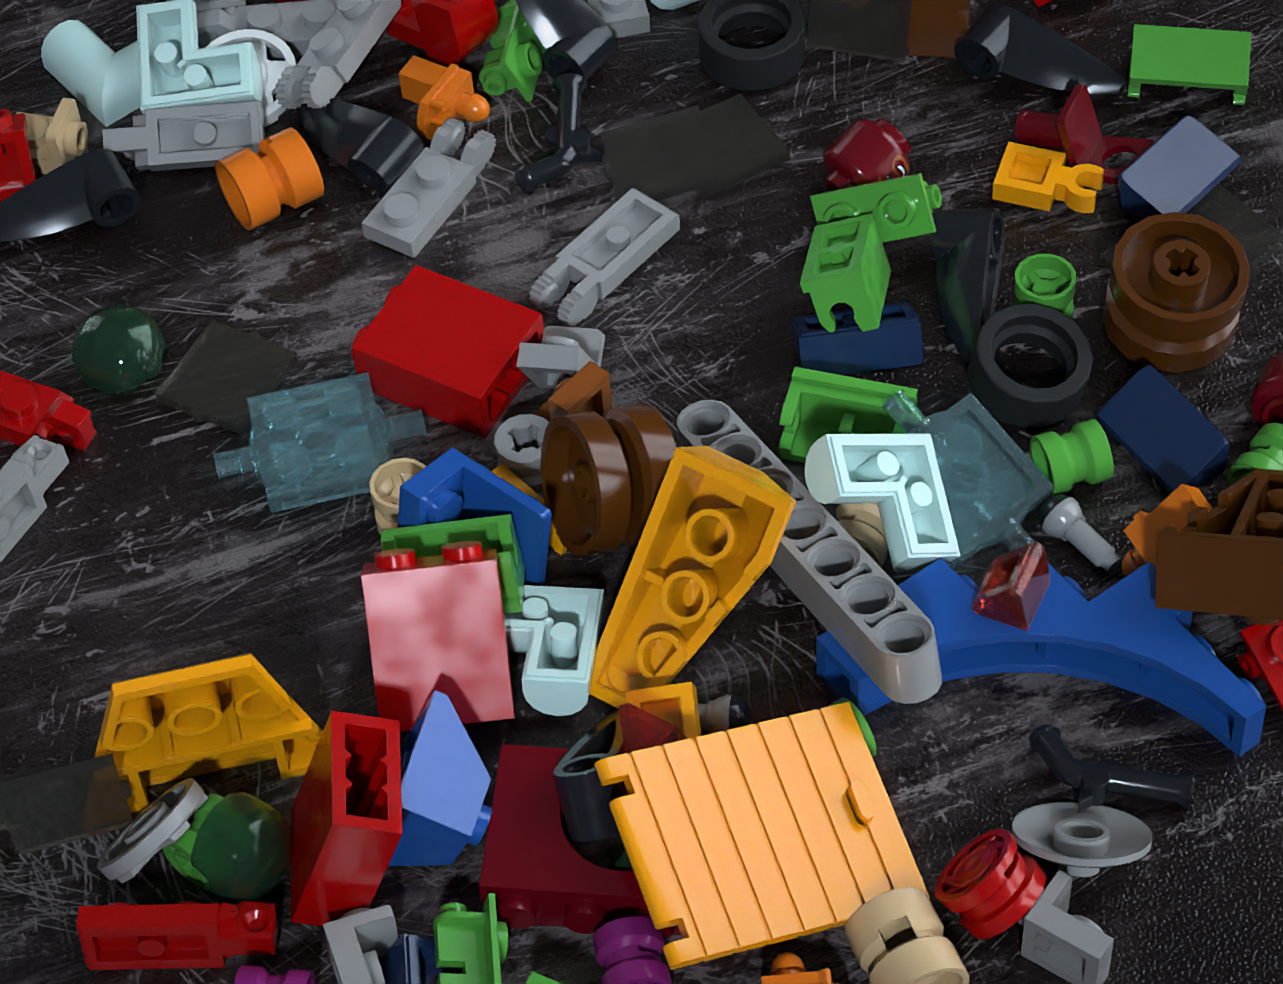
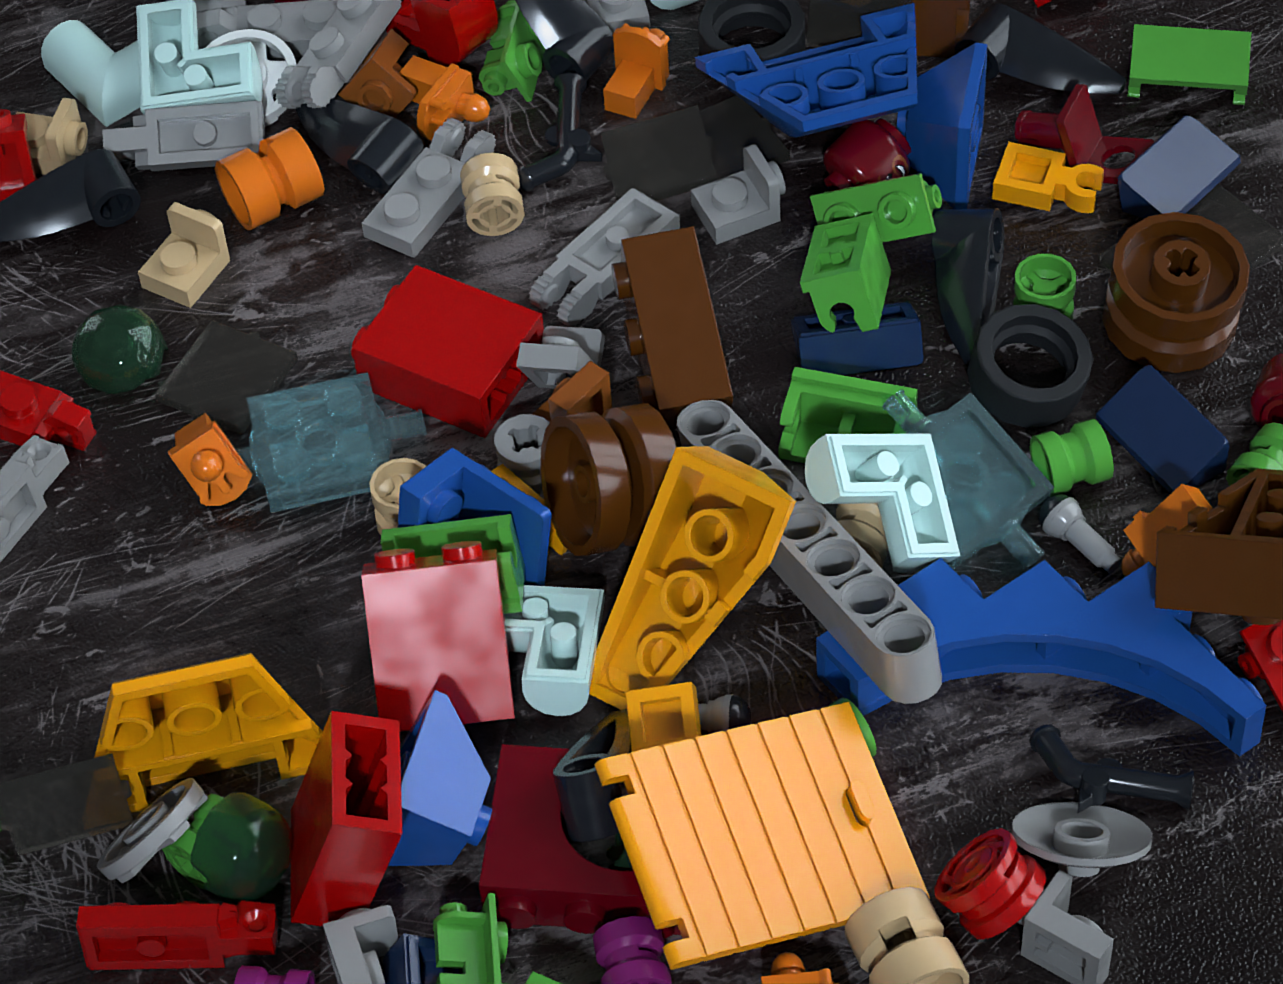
(187, 257): none -> tan bracket
(210, 462): none -> orange piece
(377, 80): none -> dark orange bracket
(492, 194): none -> tan wheel
(639, 67): none -> orange piece
(644, 729): clear red slope -> none
(671, 322): none -> reddish brown wedge
(741, 200): none -> light grey bracket
(831, 82): none -> blue wedge
(948, 123): none -> blue slope
(1014, 586): clear red slope -> none

